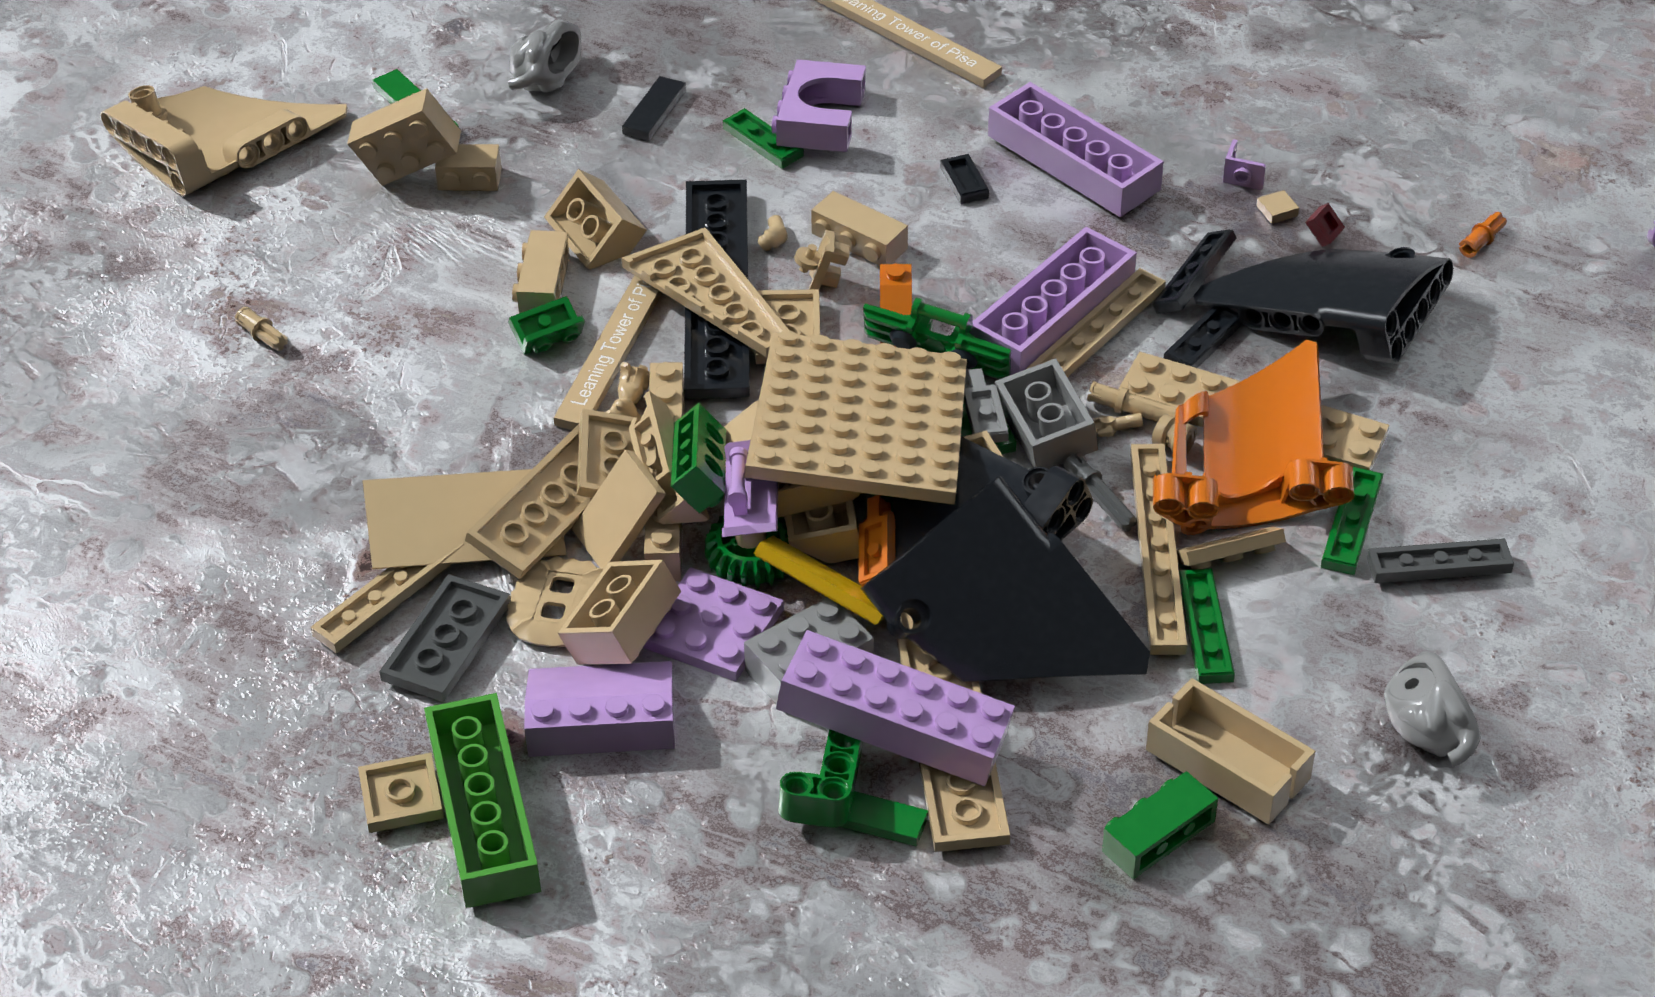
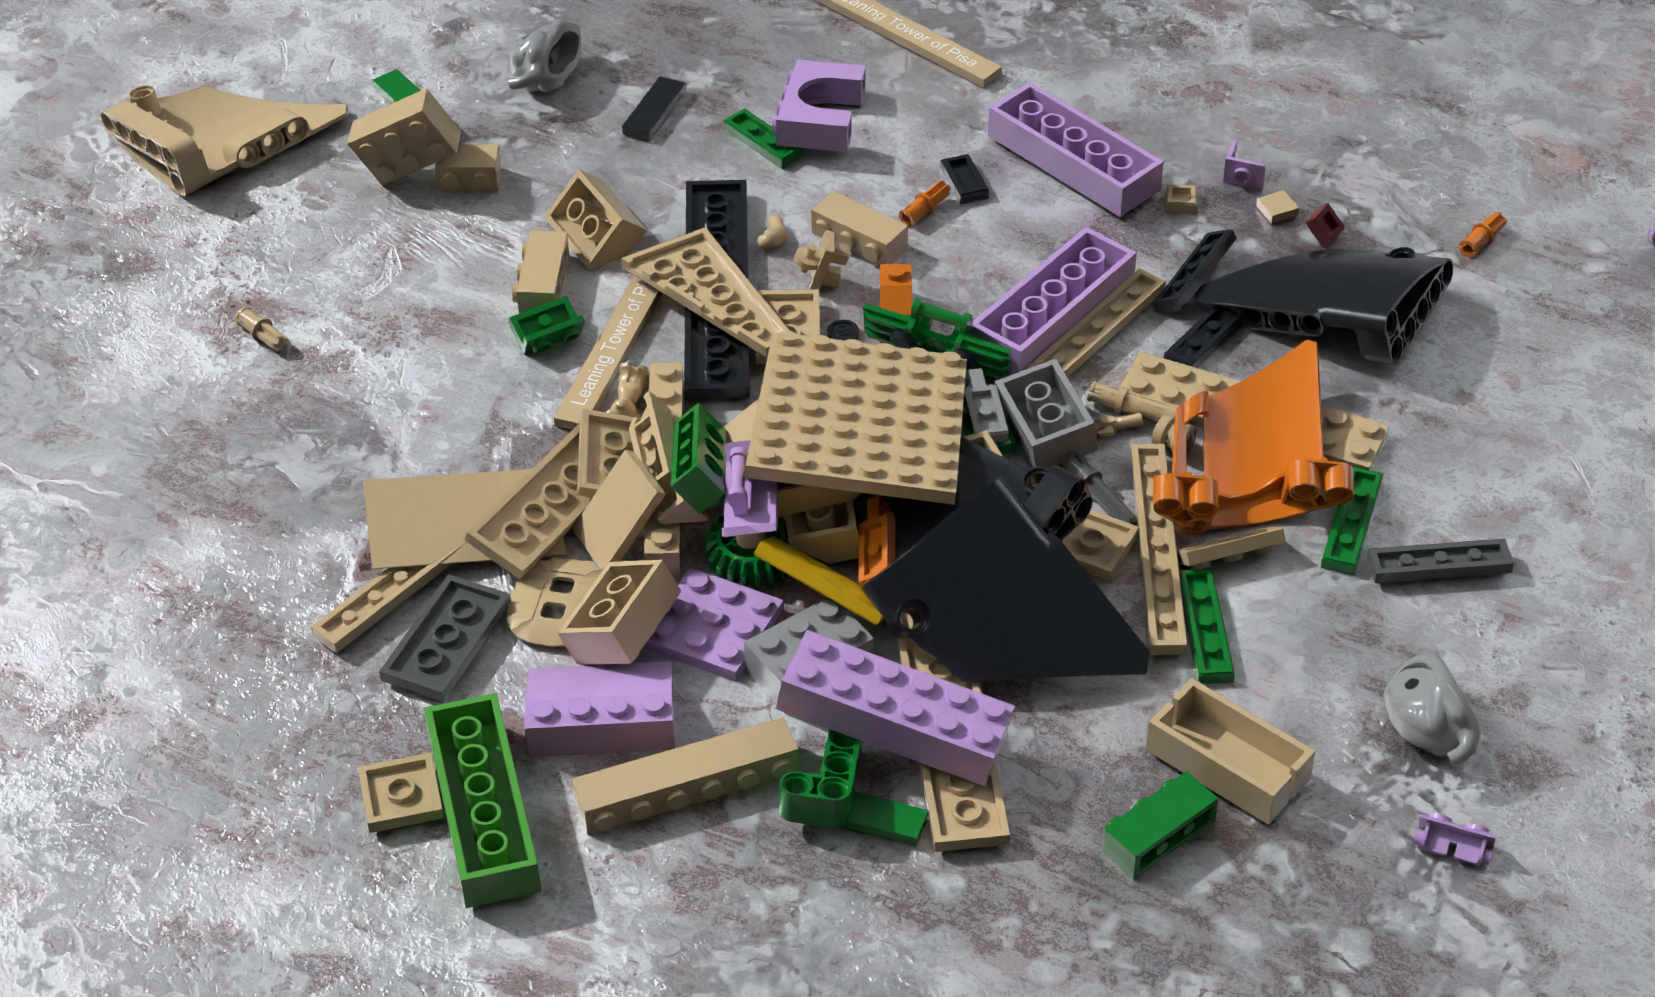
(685, 775): none -> tan brick
(843, 330): none -> black piece
(924, 203): none -> orange axle
(1101, 543): none -> tan plate
(1181, 198): none -> tan tile
(1469, 840): none -> lavender hinge

